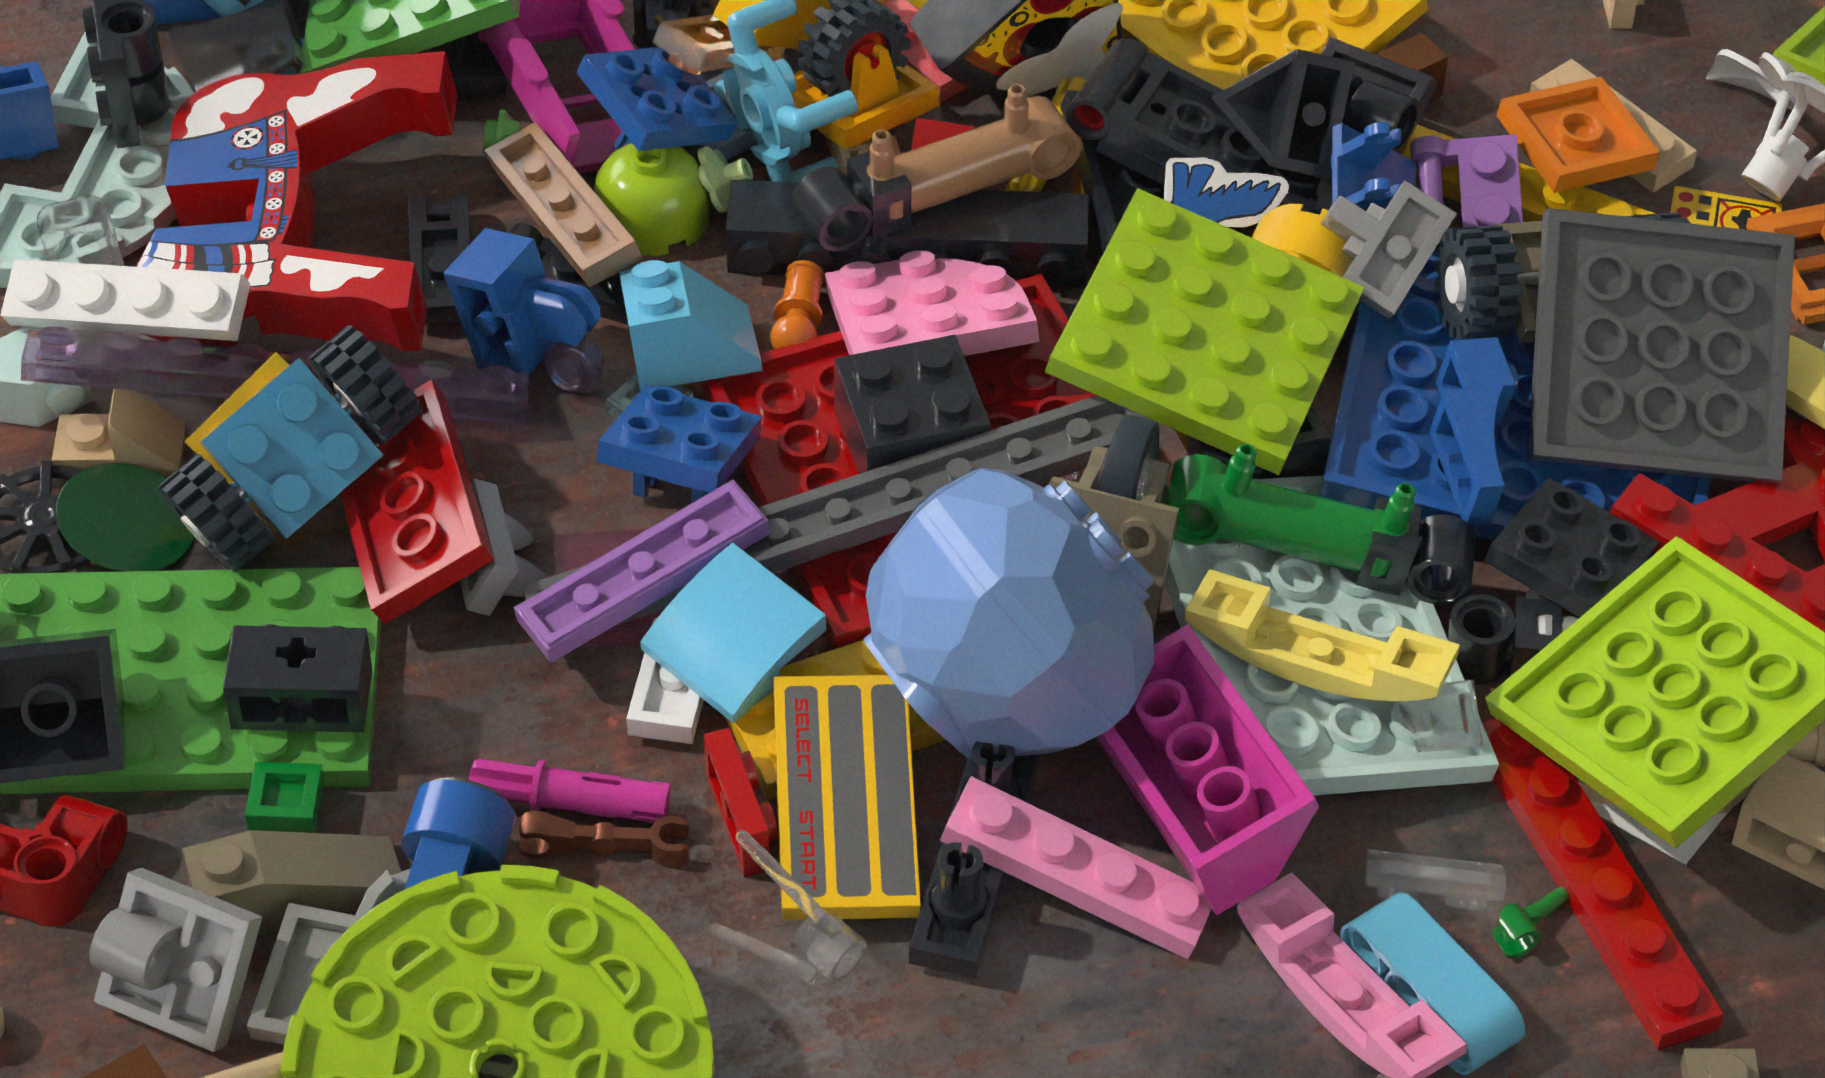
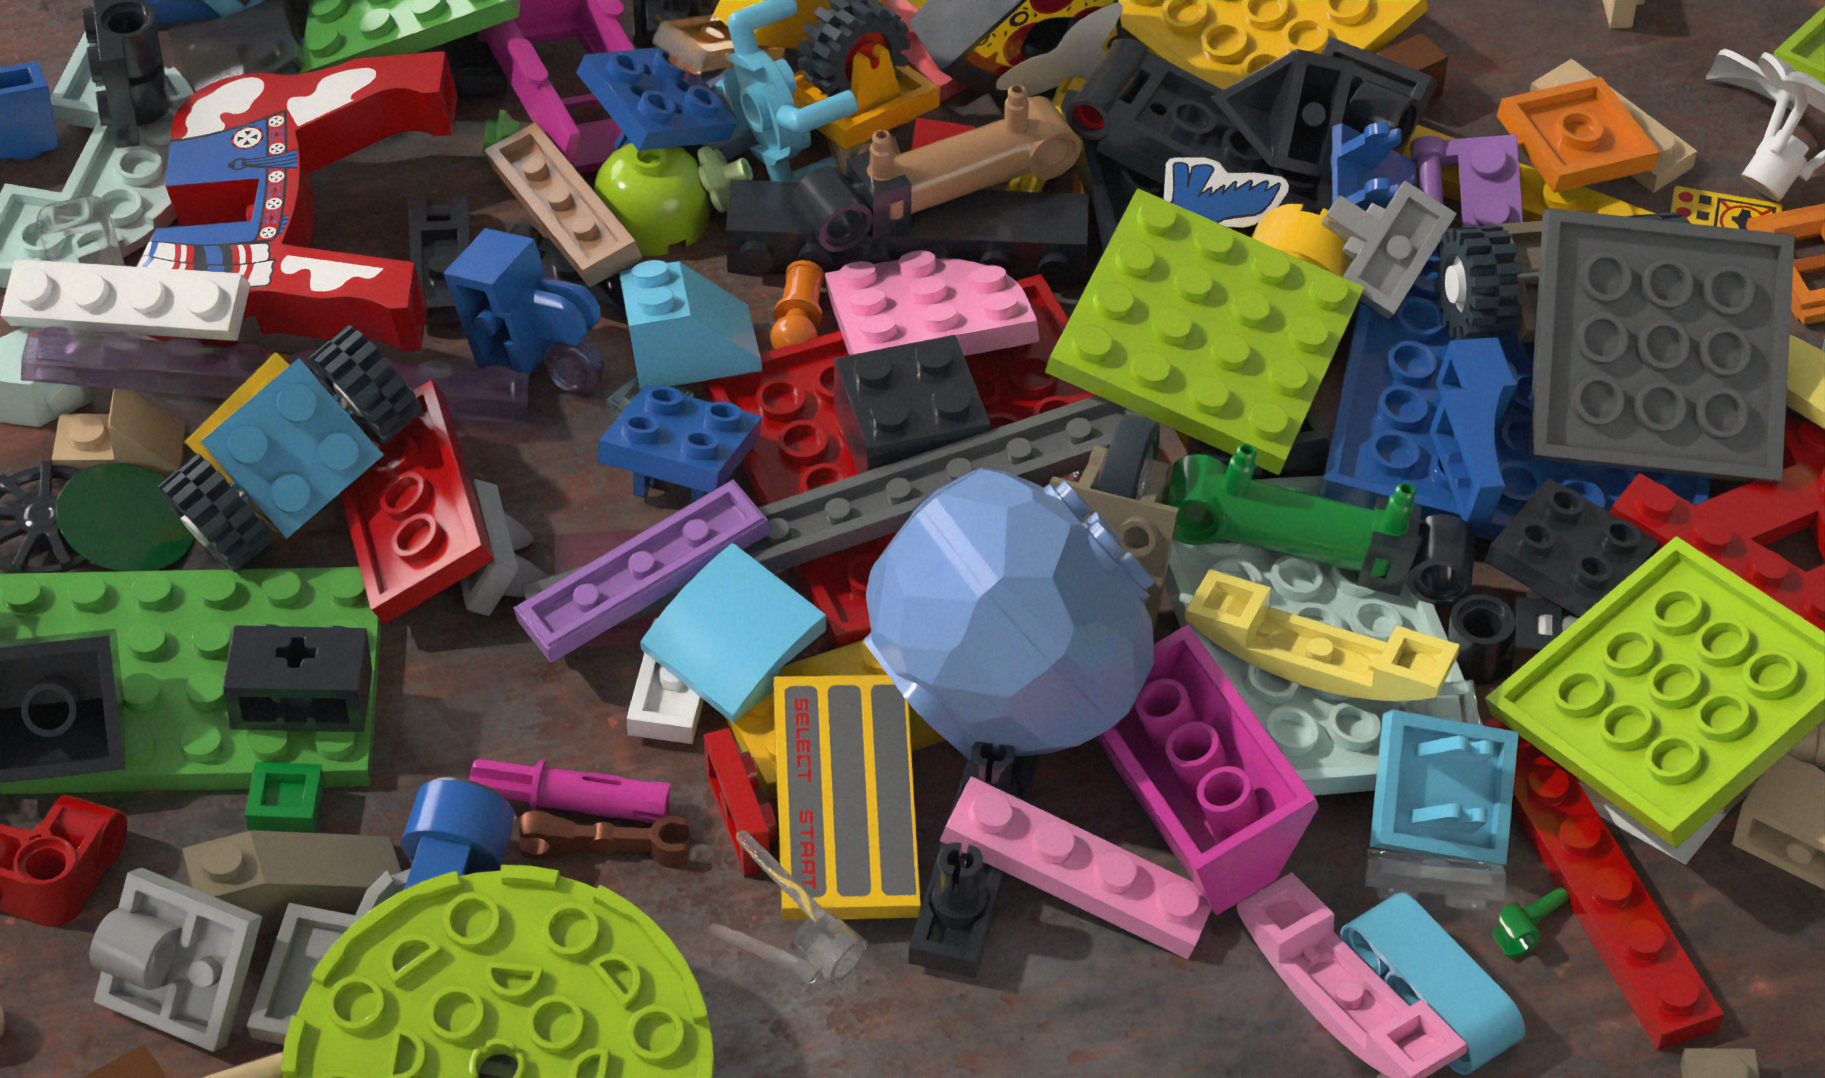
(1444, 788): none -> medium azure plate

